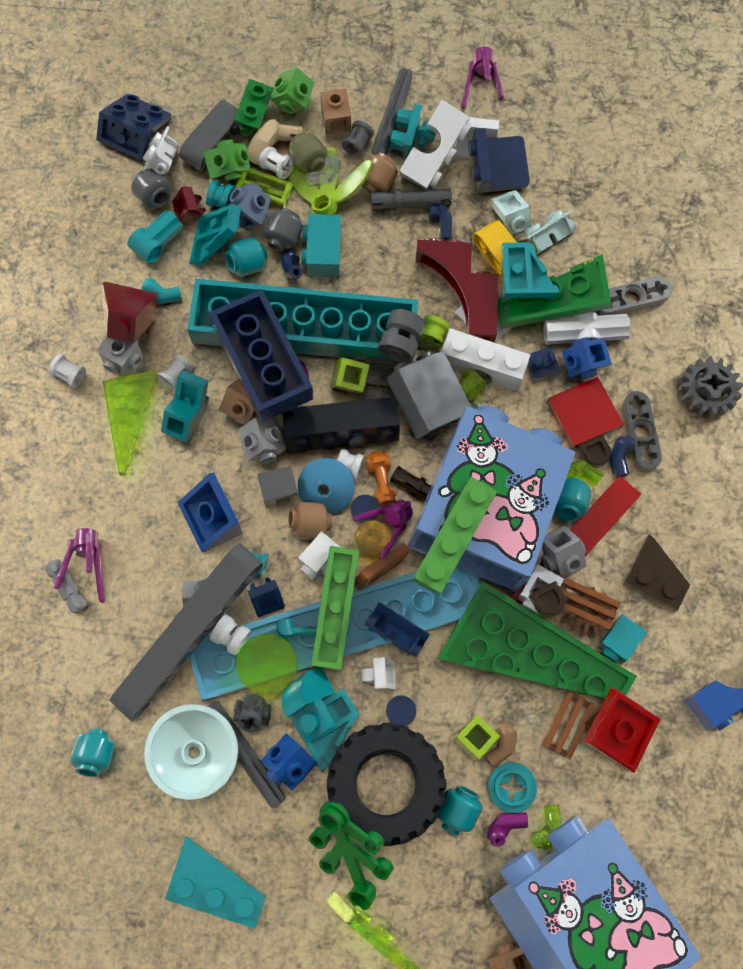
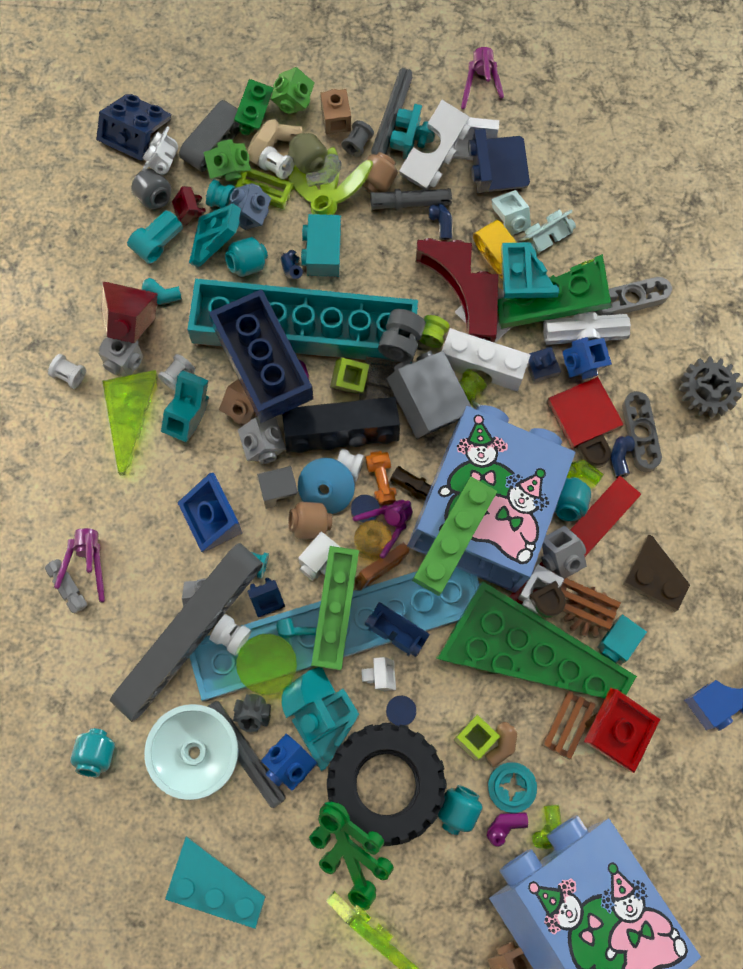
(283, 229): dark grey head -> none

